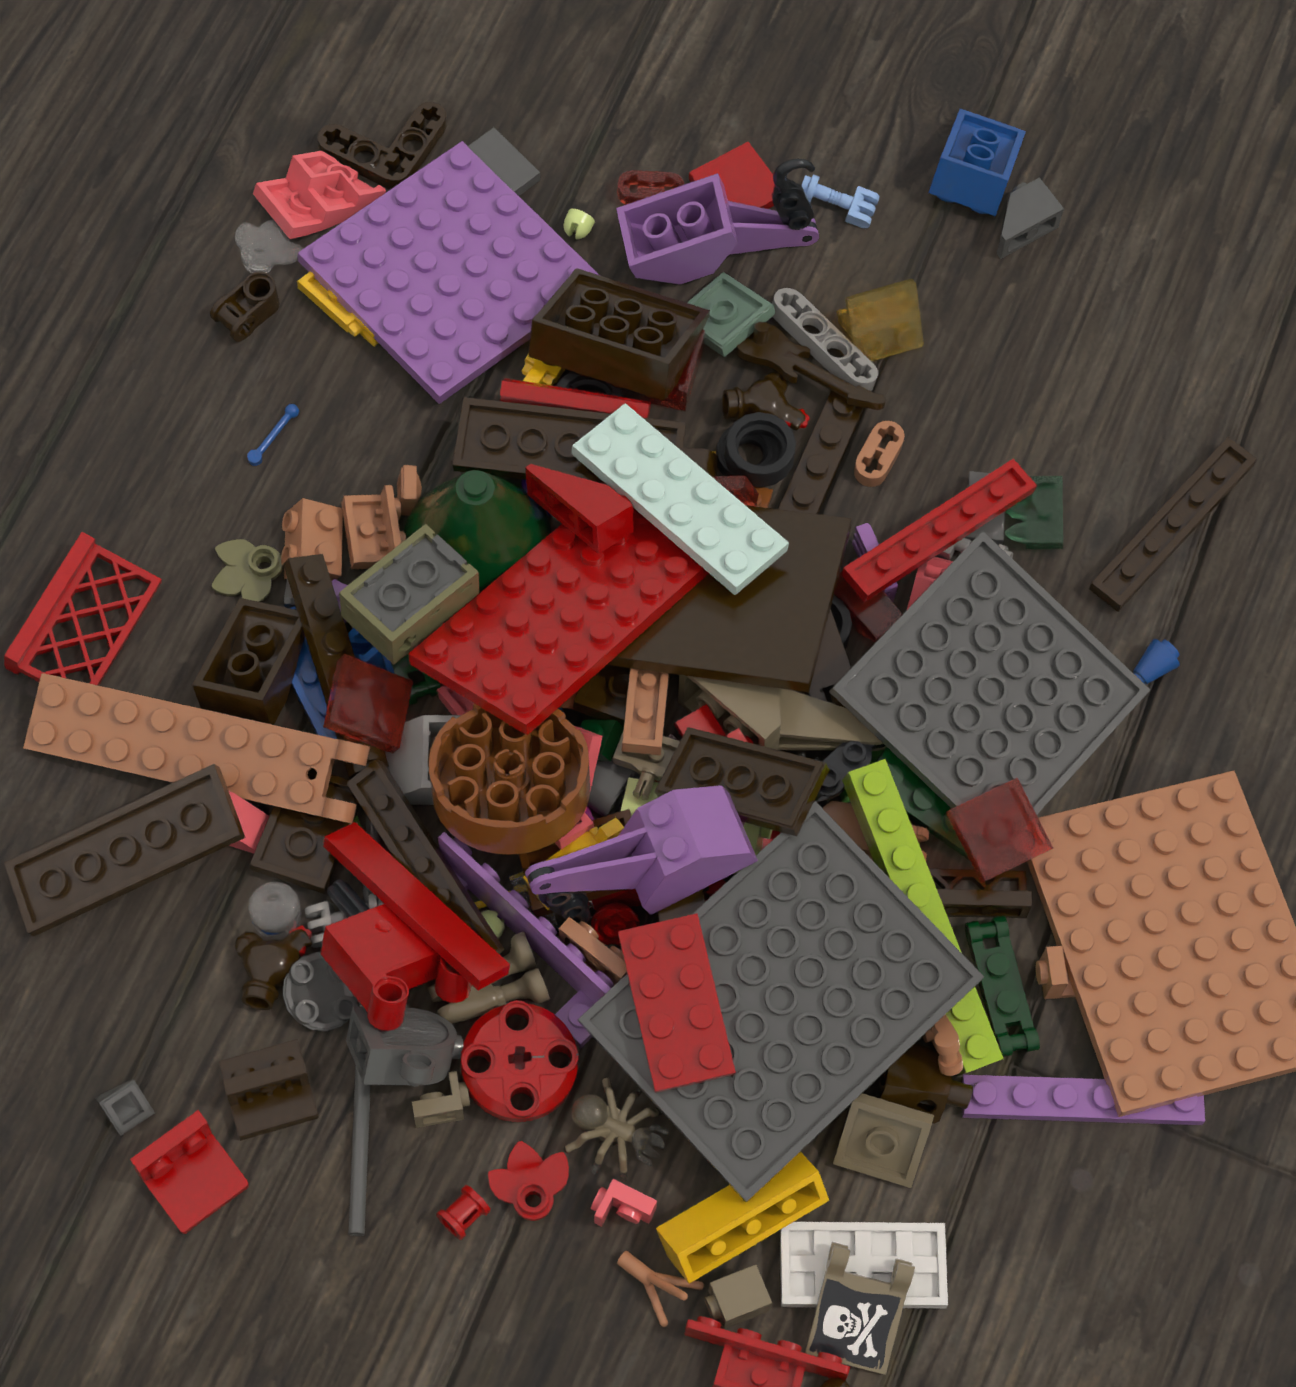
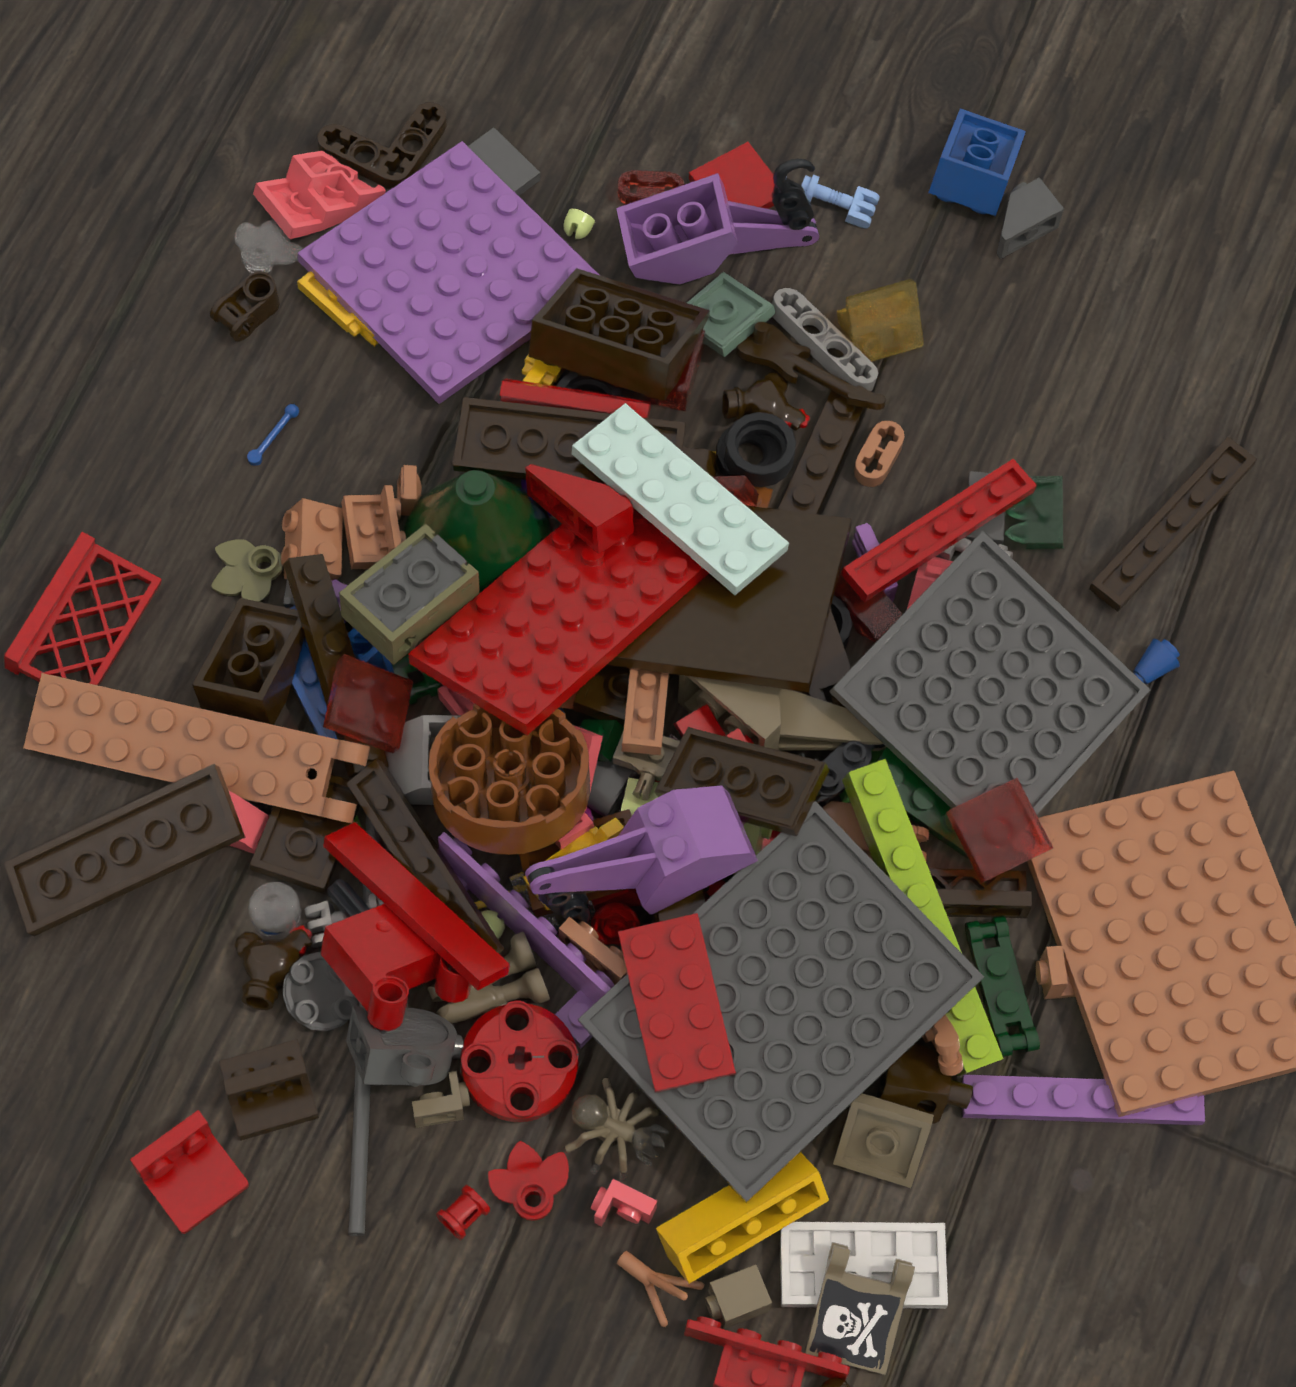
(125, 1106): dark grey slope -> none

